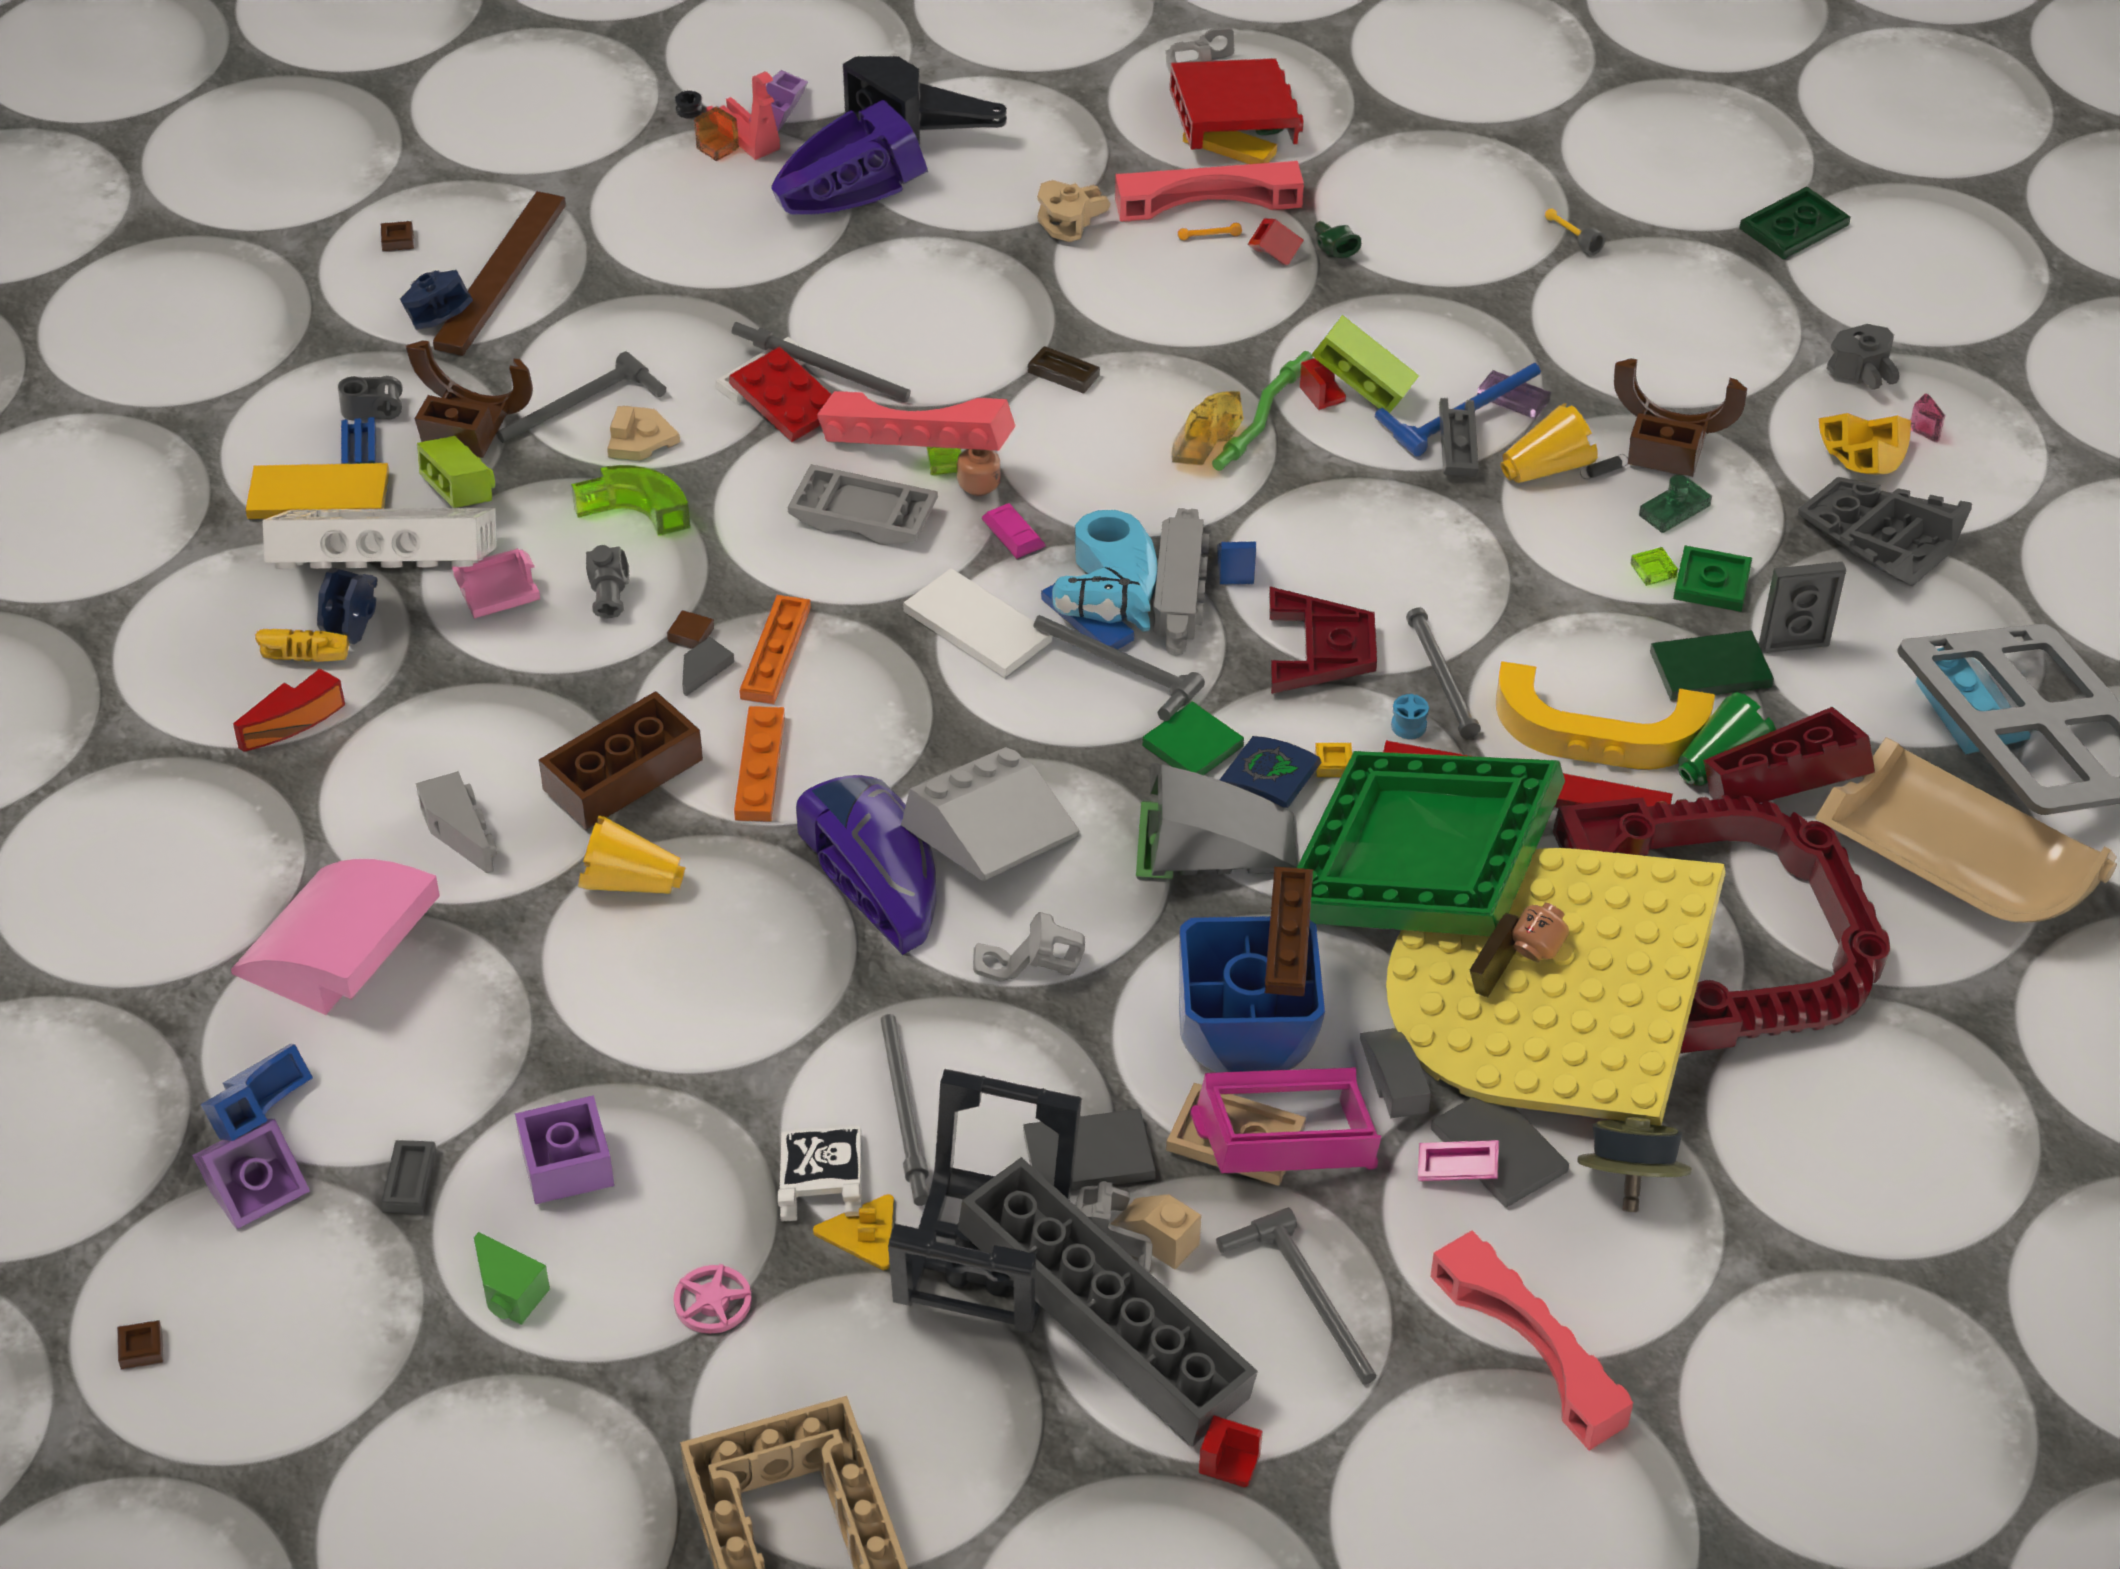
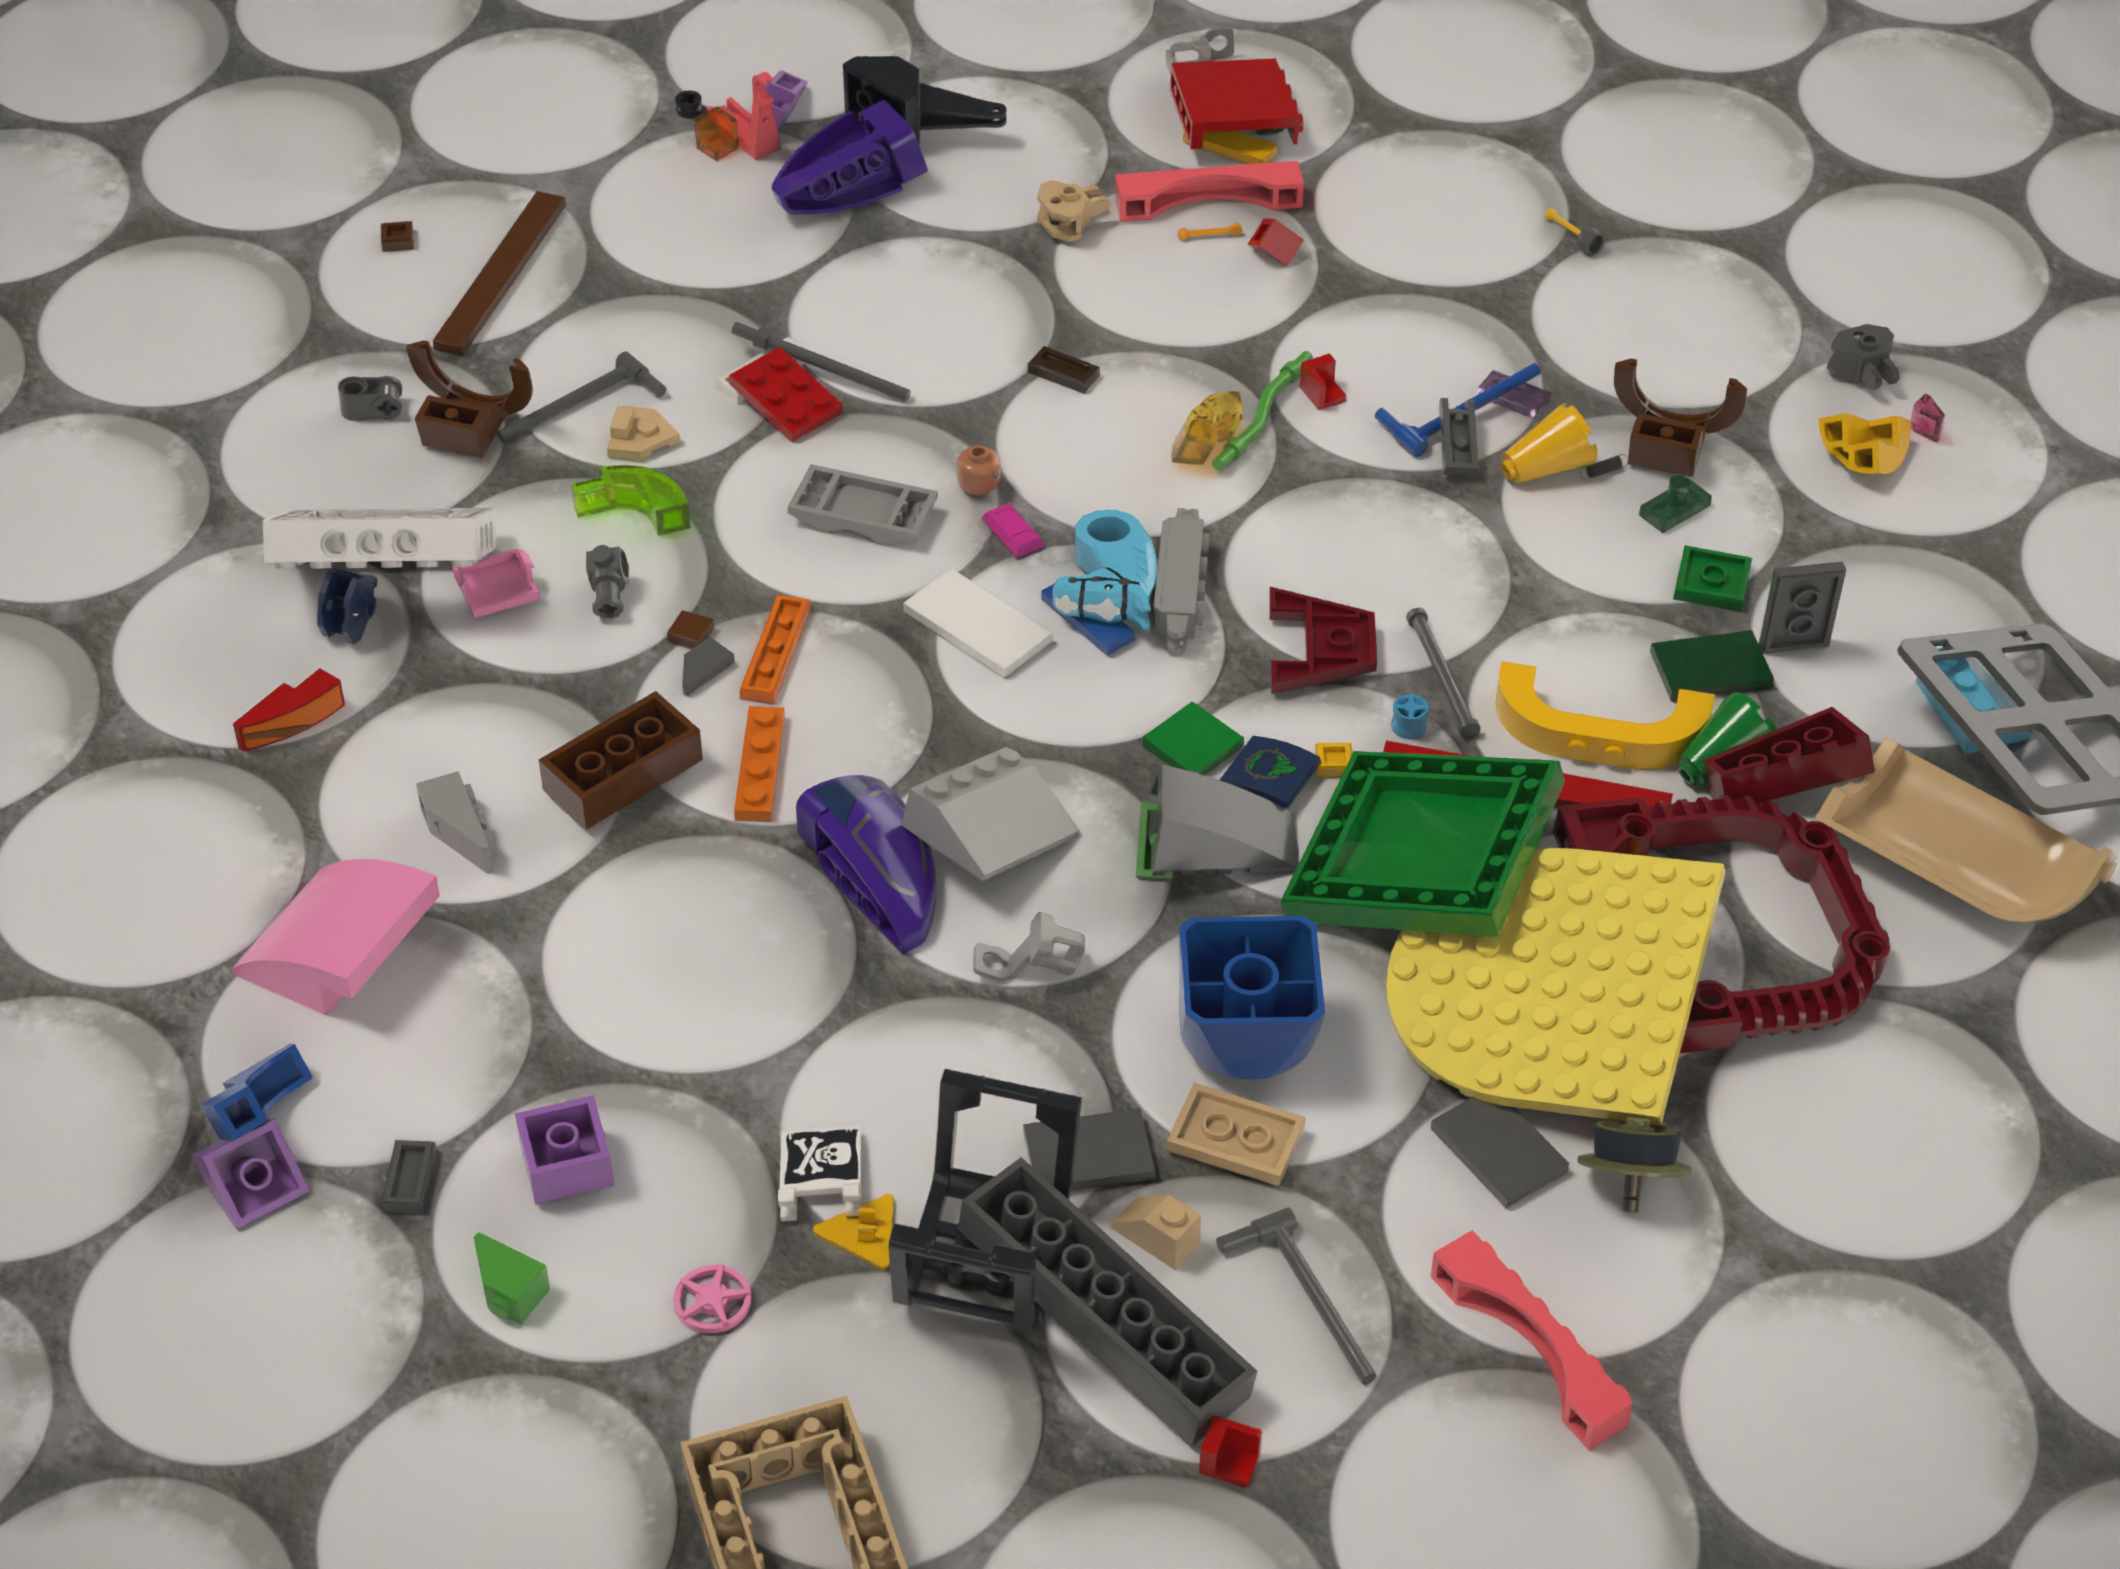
(140, 1344): reddish brown tile -> none
(300, 645): yellow hinge -> none
(316, 487): yellow tile -> none
(357, 428): blue tile -> none
(435, 298): dark blue hinge -> none
(455, 471): lime brick -> none
(627, 862): yellow cone -> none
(914, 1165): dark grey bar -> none
(942, 460): clear neon green tile -> none
(969, 425): coral arch -> none
(1100, 1202): light grey piece -> none
(1181, 688): dark grey bar -> none
(1236, 562): blue slope -> none
(1286, 1149): dark pink piece -> none
(1289, 931): reddish brown tile -> none
(1337, 240): dark green piece -> none
(1365, 365): lime brick -> none
(1396, 1072): dark grey slope -> none
(1458, 1160): tile -> none
(1494, 956): dark brown tile -> none
(1540, 932): nougat head -> none
(1654, 566): clear neon green tile -> none
(1794, 222): dark green tile -> none
(1886, 528): dark grey wedge -> none

